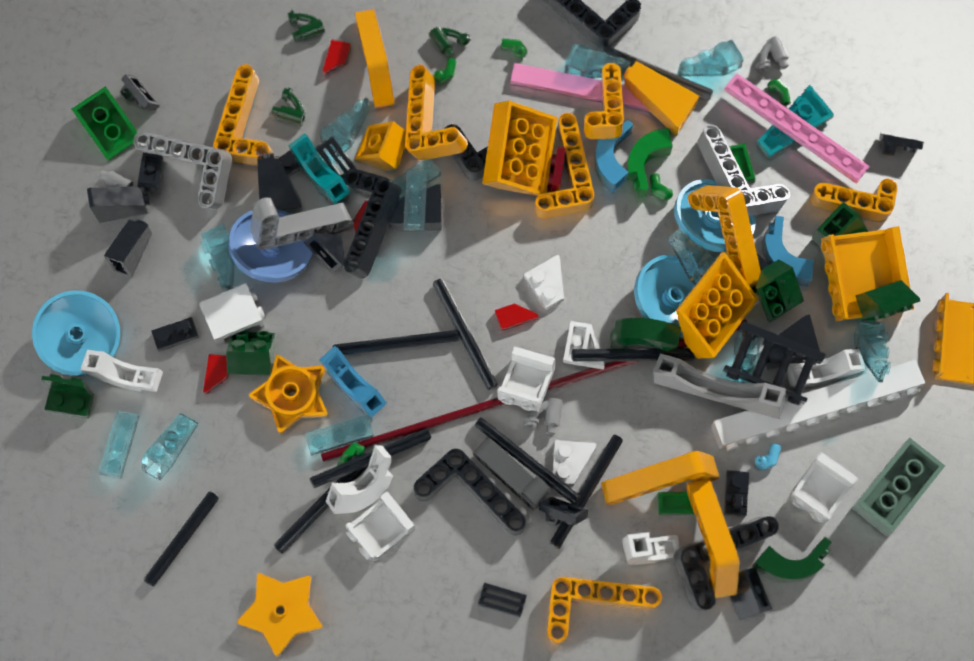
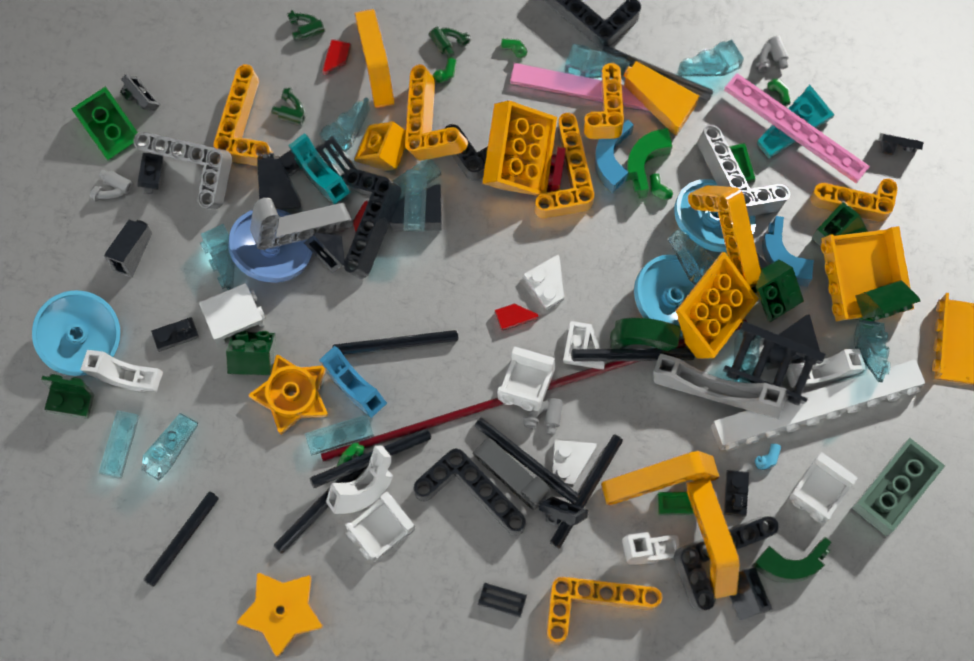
(117, 202): black slope -> none
(215, 372): red tile -> none
(465, 334): black axle -> none

